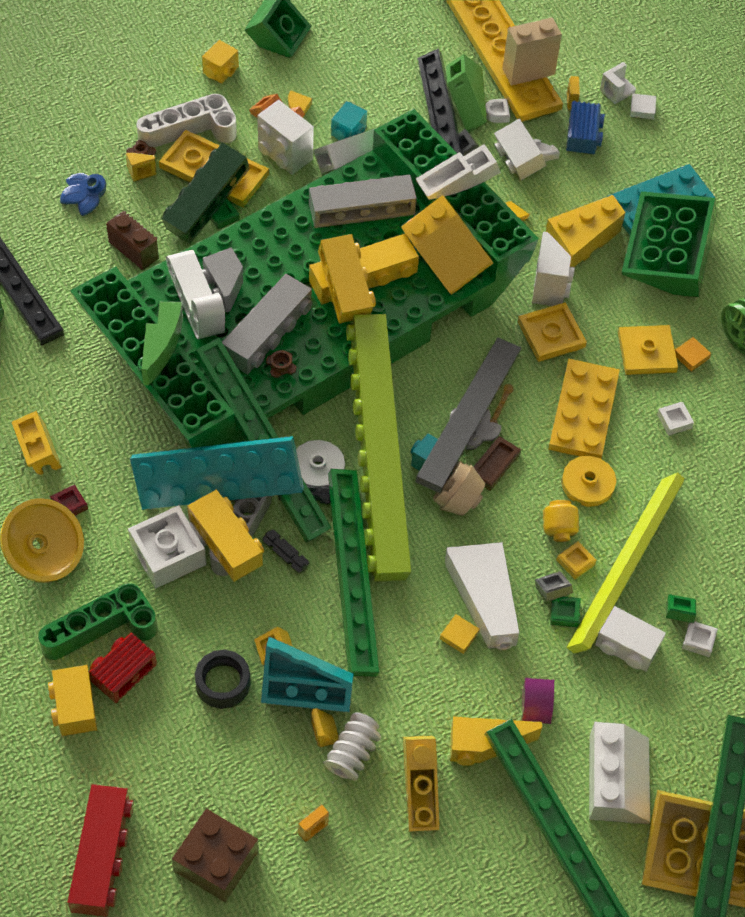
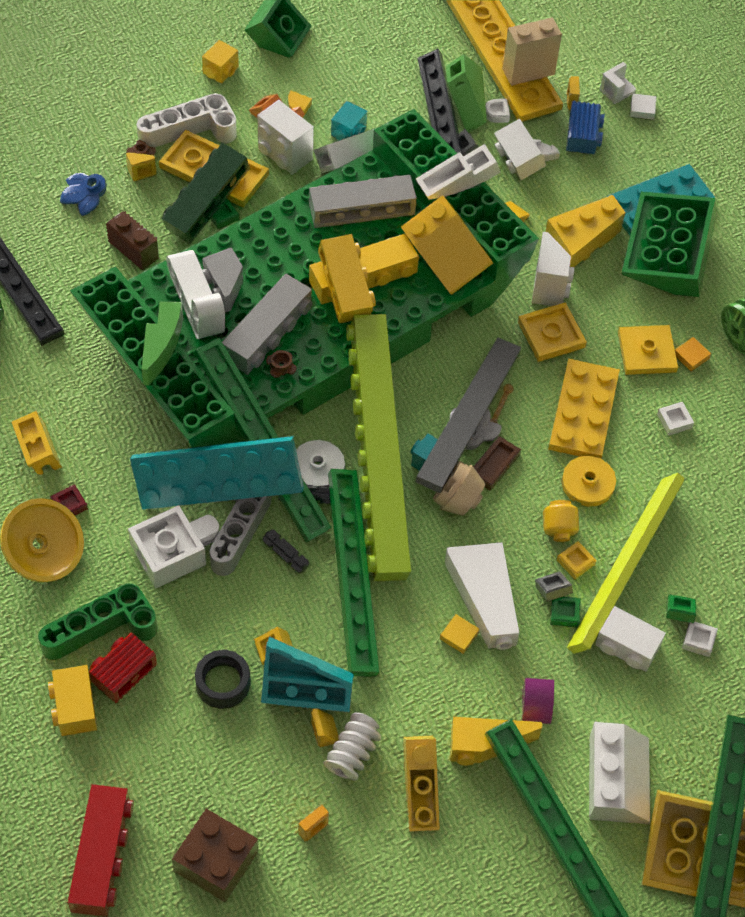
(226, 535): yellow brick -> none

